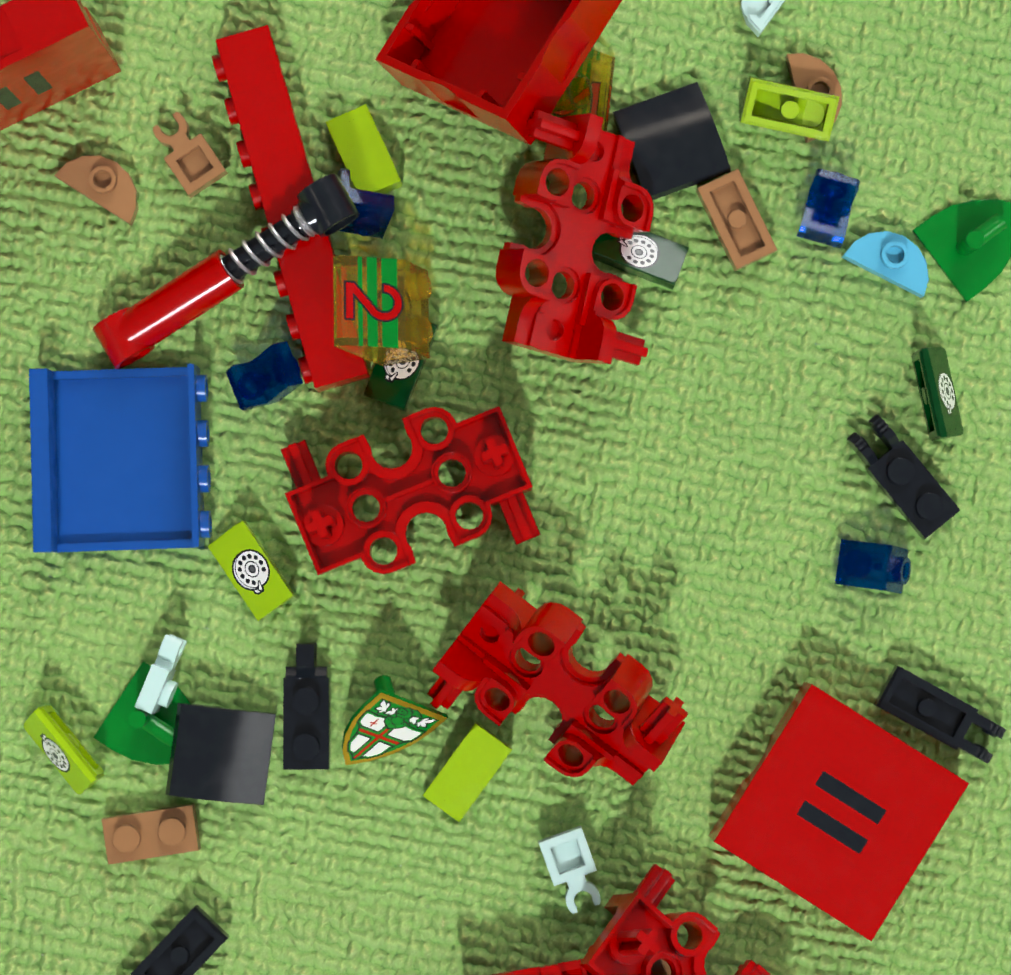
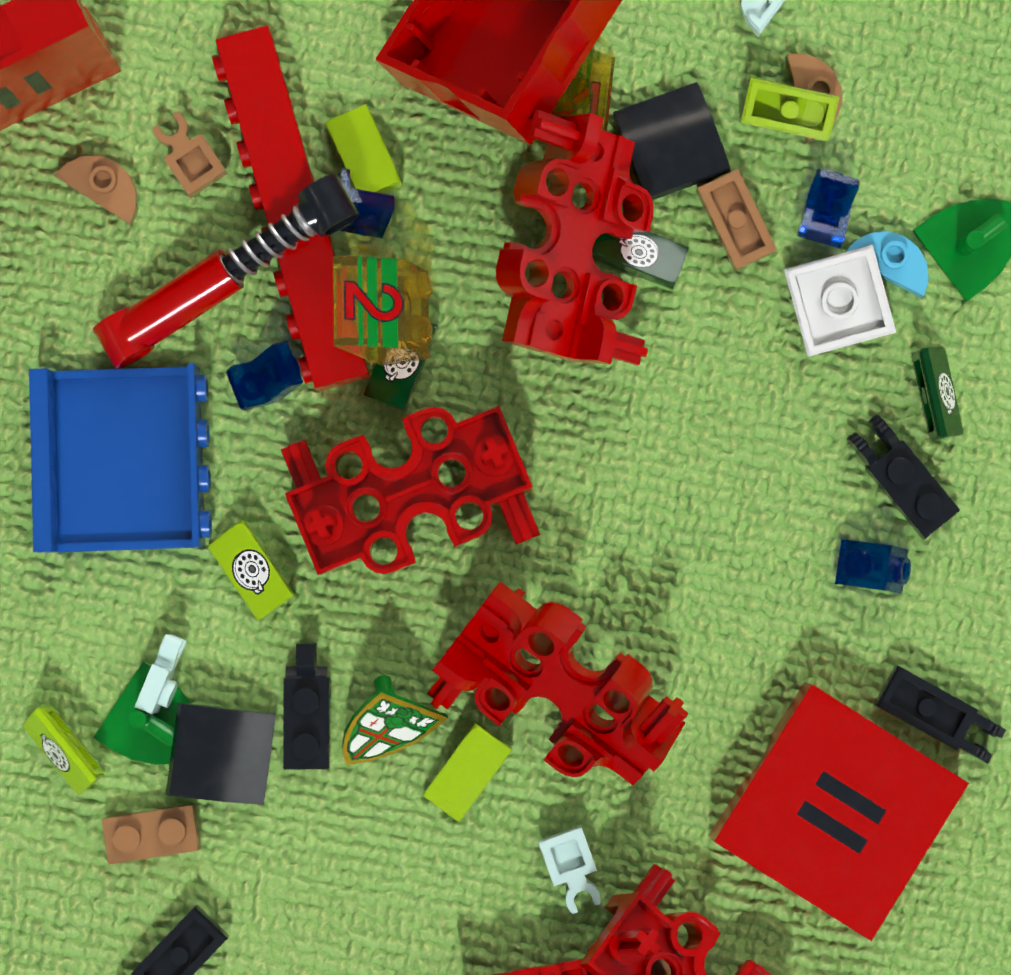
(840, 300): none -> white tile

